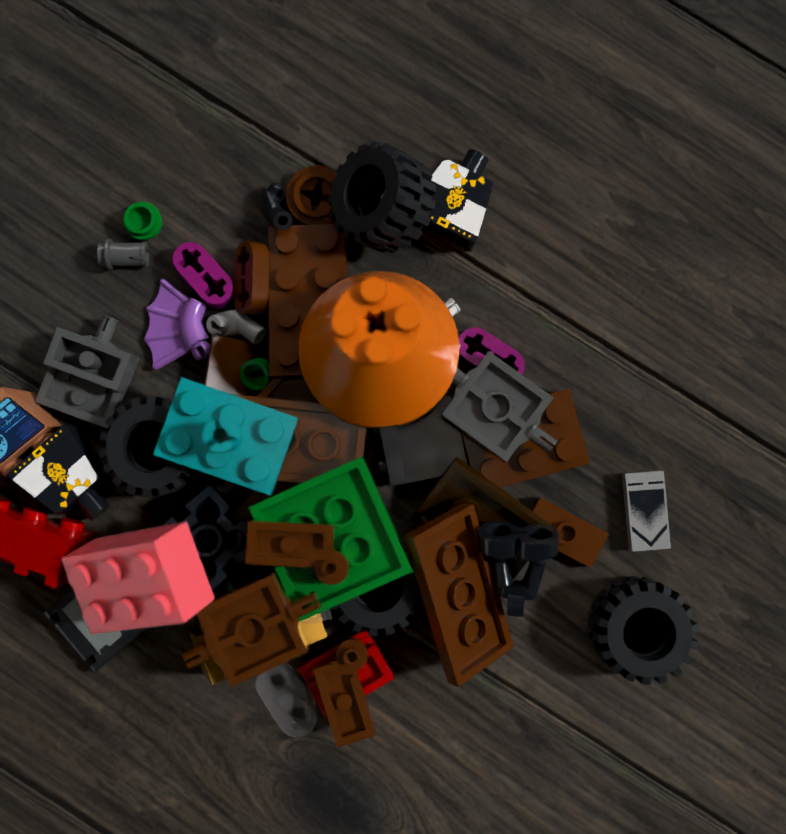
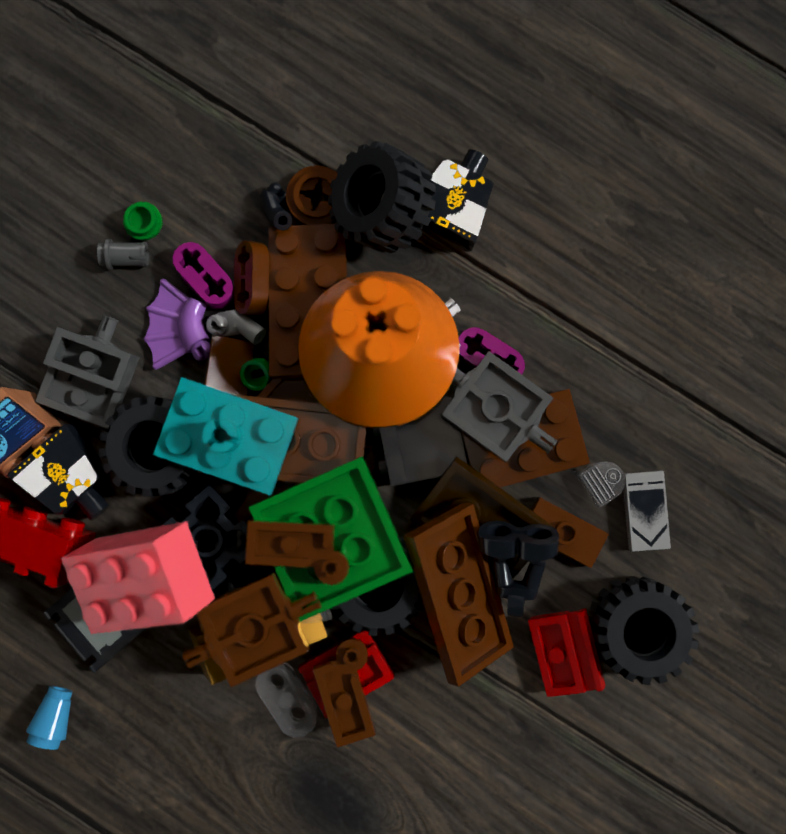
(51, 719): none -> dark azure cone
(566, 653): none -> red plate
(602, 481): none -> clear tile

